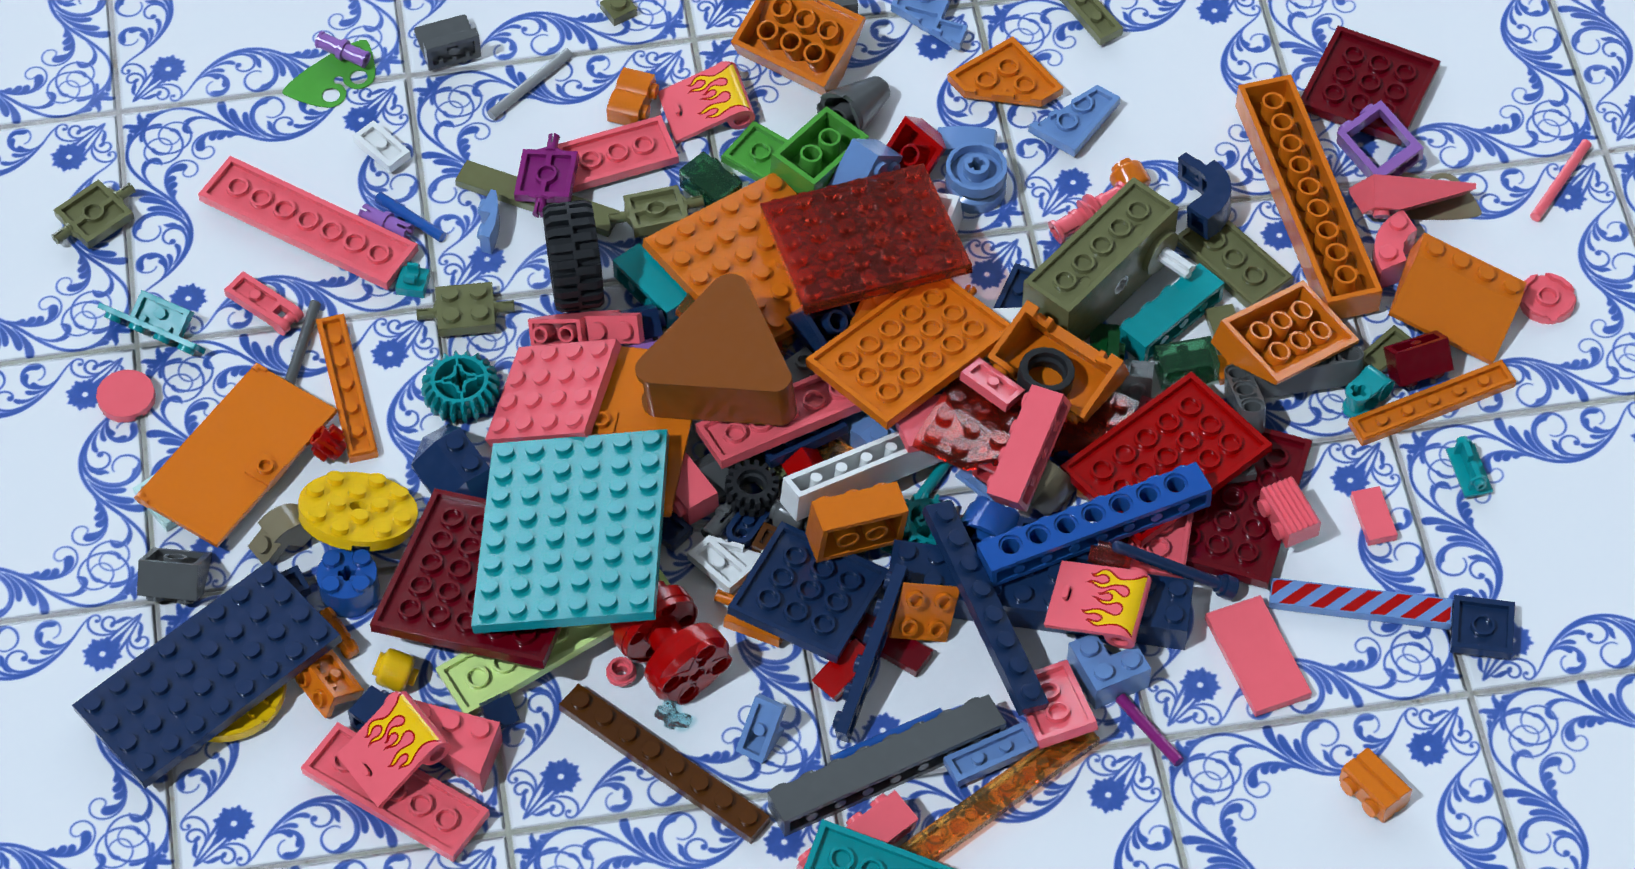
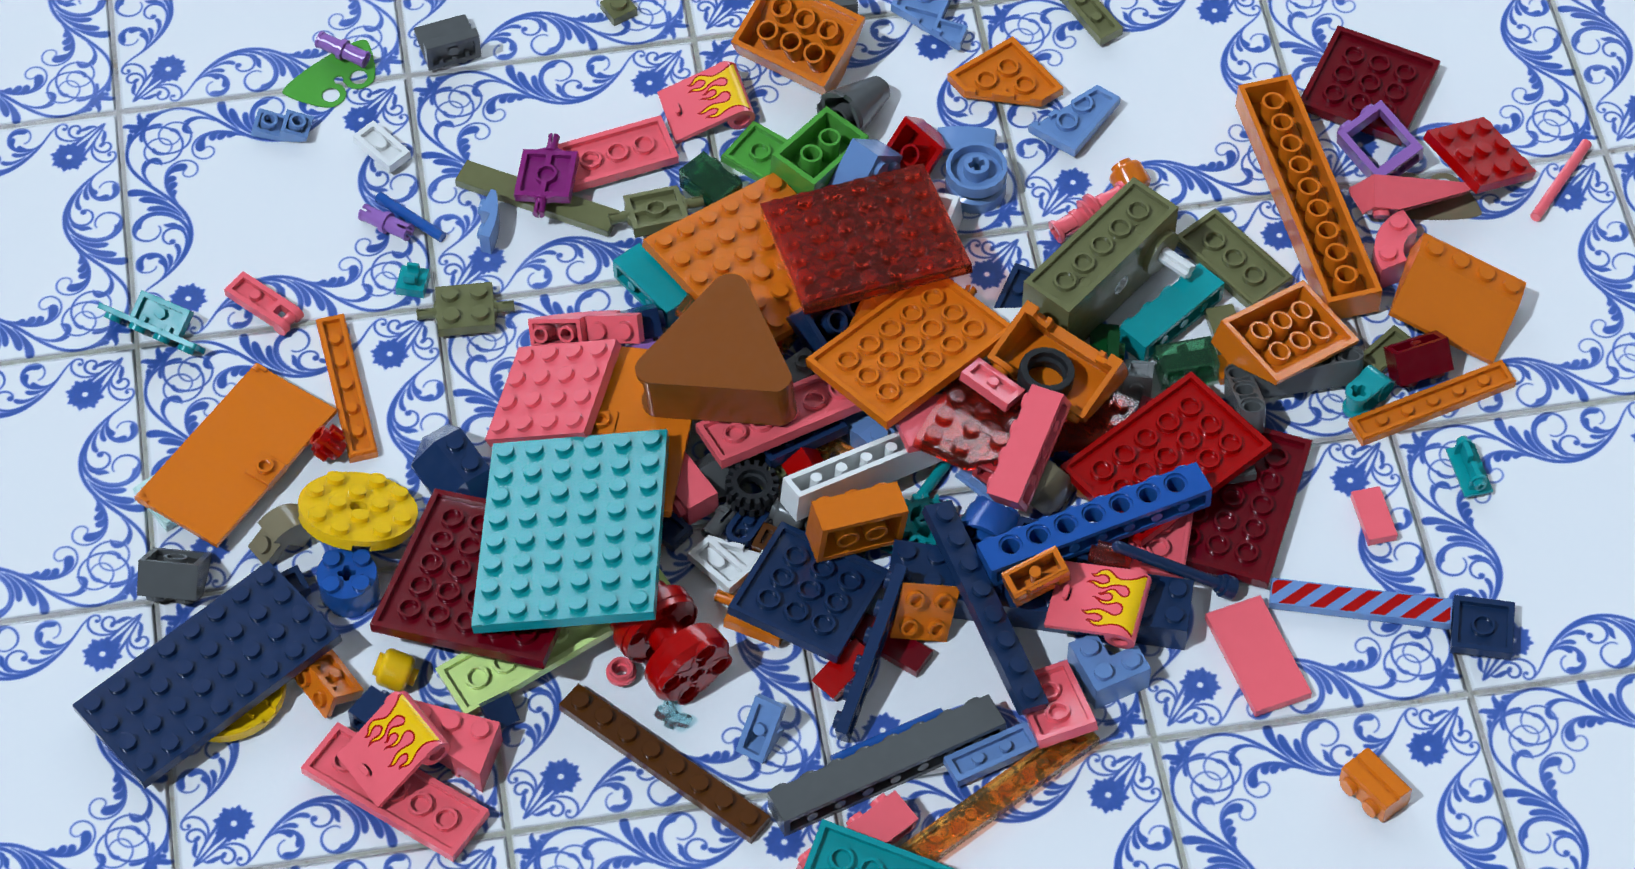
(93, 214): olive plate -> none
(125, 395): coral tile -> none
(279, 127): none -> medium blue slope
(303, 341): dark grey bar -> none
(308, 222): coral plate -> none
(348, 646): orange axle -> none
(478, 382): teal gear -> none
(529, 83): light grey bar -> none
(573, 255): black tyre -> none
(632, 97): orange brick -> none
(1036, 576): none -> orange brick
(1149, 729): magenta bar -> none
(1213, 208): dark blue arch -> none
(1288, 512): coral brick -> none
(1479, 155): none -> red plate
(1548, 298): coral tile -> none

